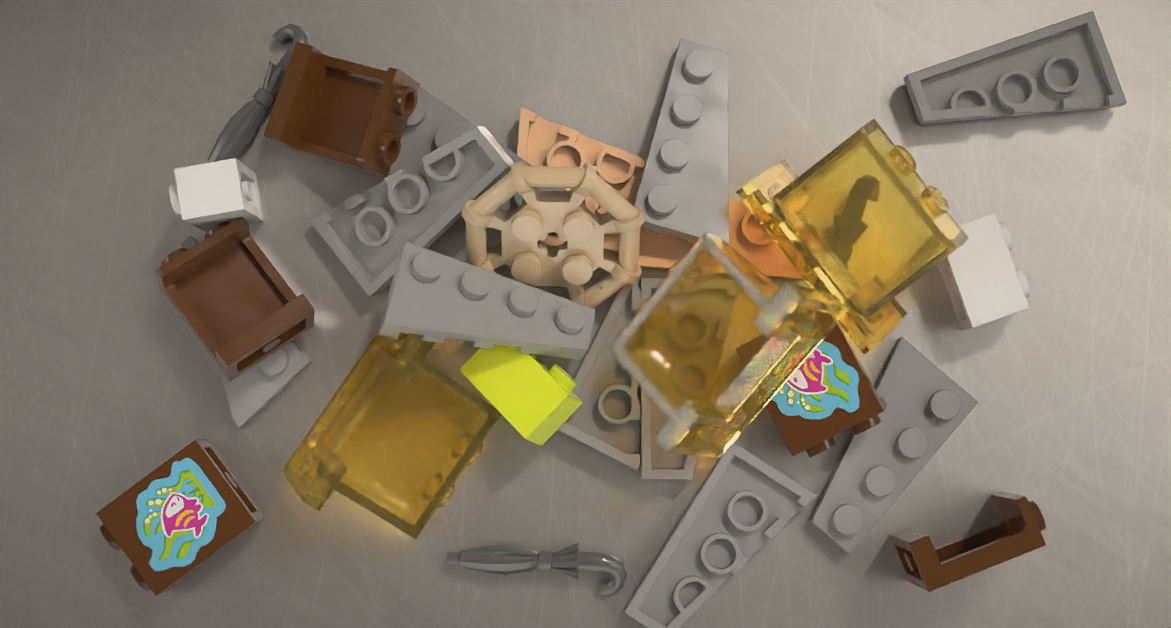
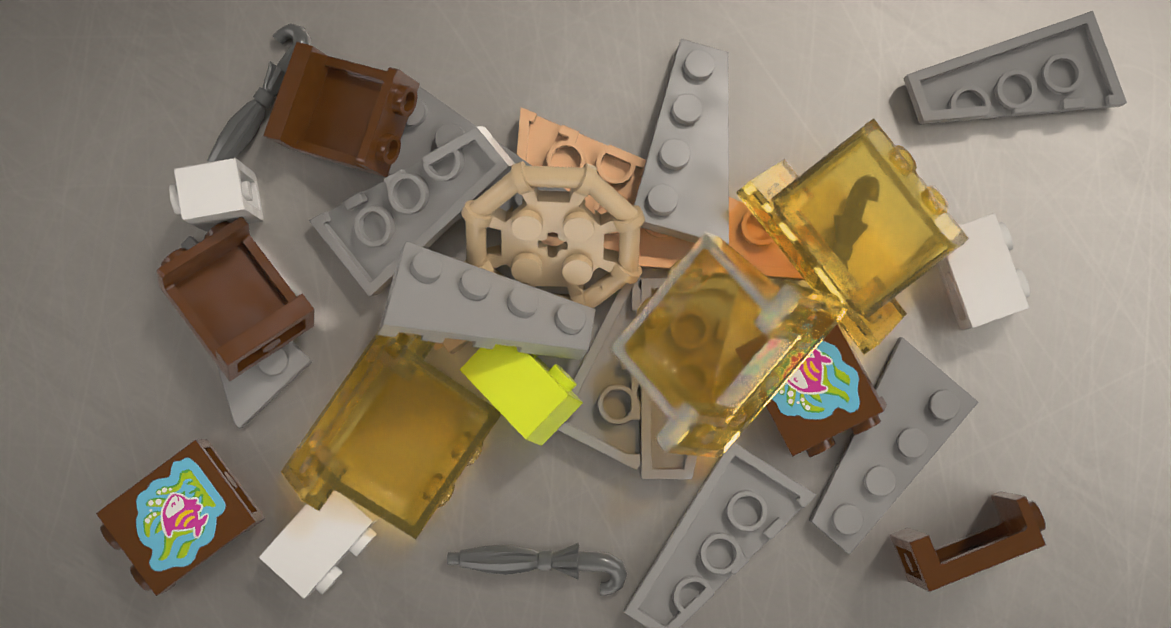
(316, 543): none -> white brick

